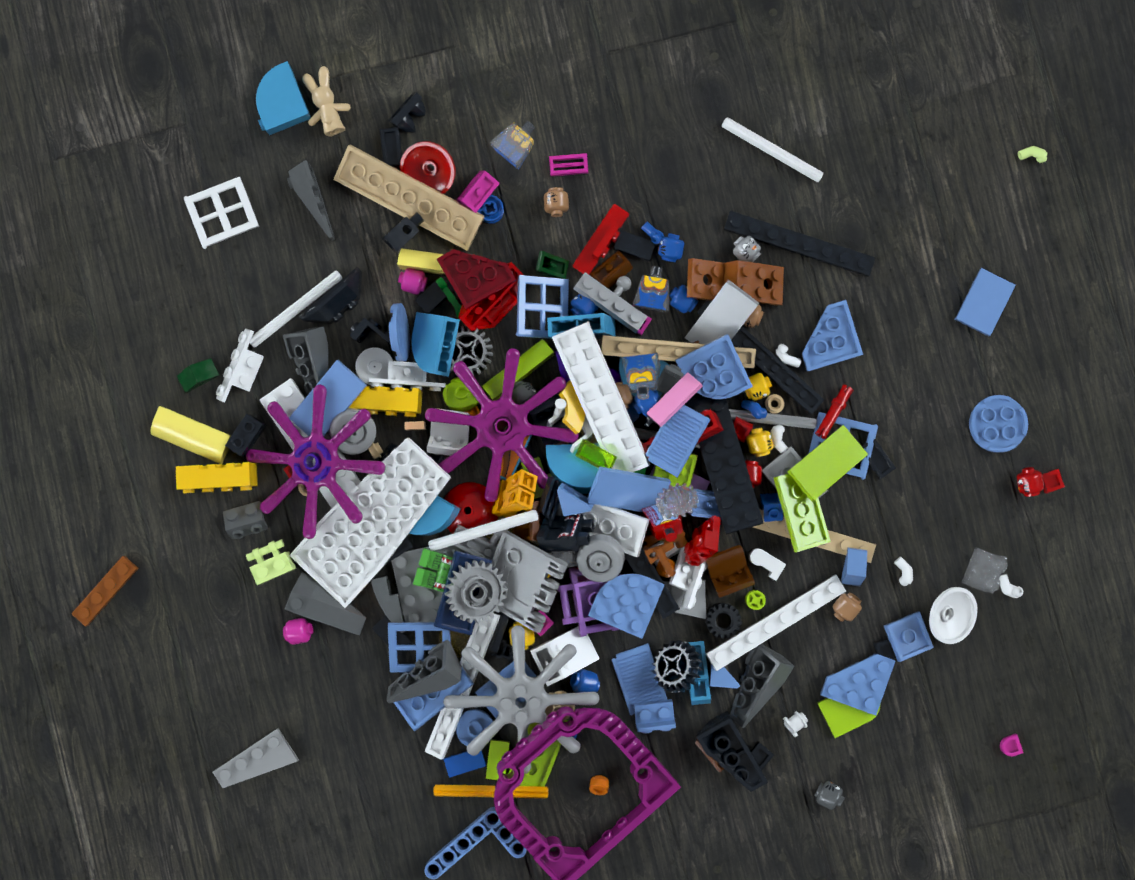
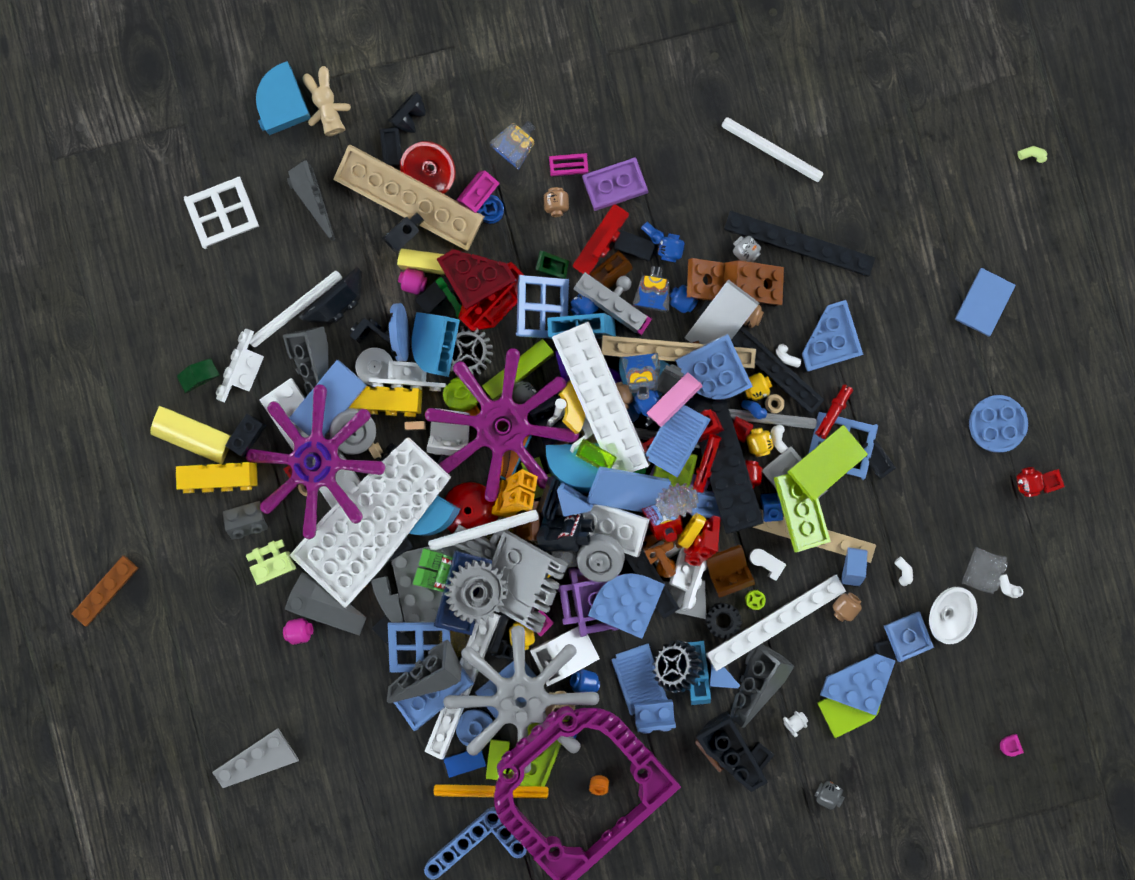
(615, 184): none -> medium lavender tile
(691, 530): none -> yellow beam
(703, 471): none -> red pin

